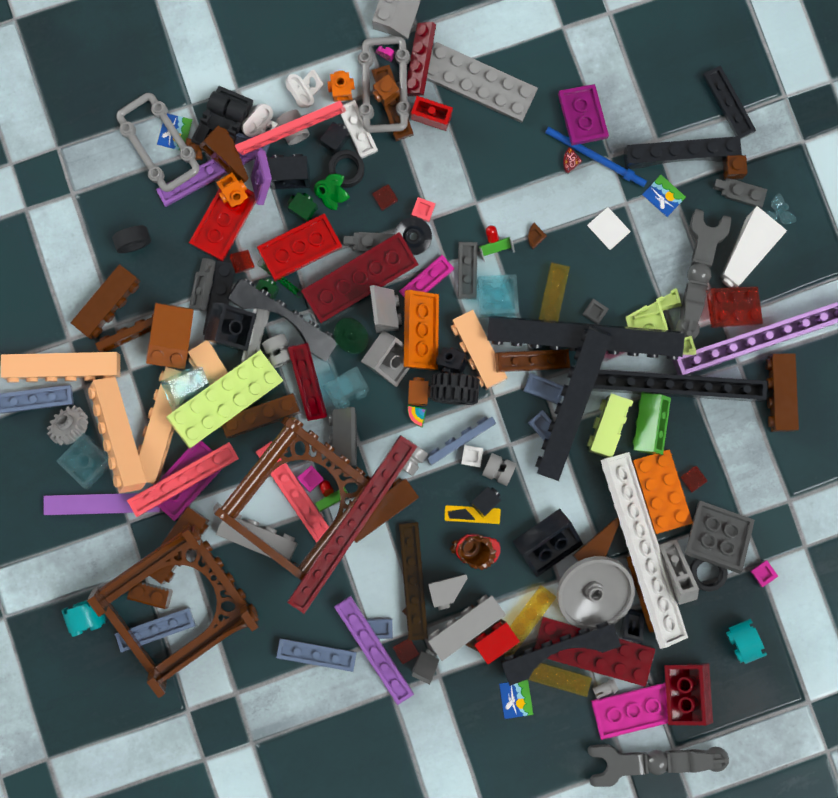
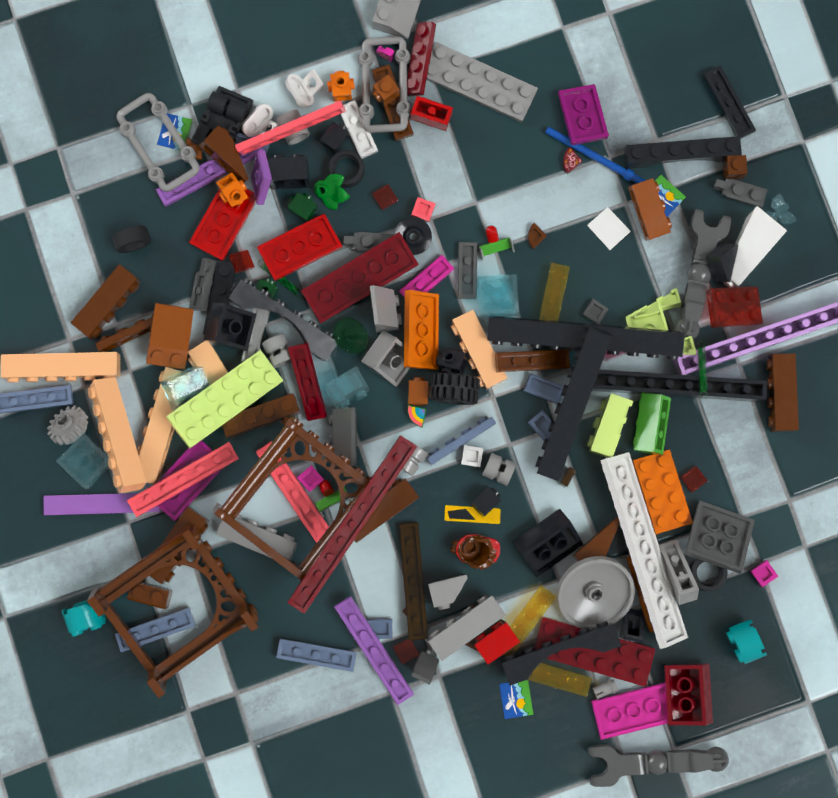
(567, 477): none -> dark brown tile
(650, 209): none -> dark orange brick
(702, 369): none -> green piece
(722, 261): none -> black slope

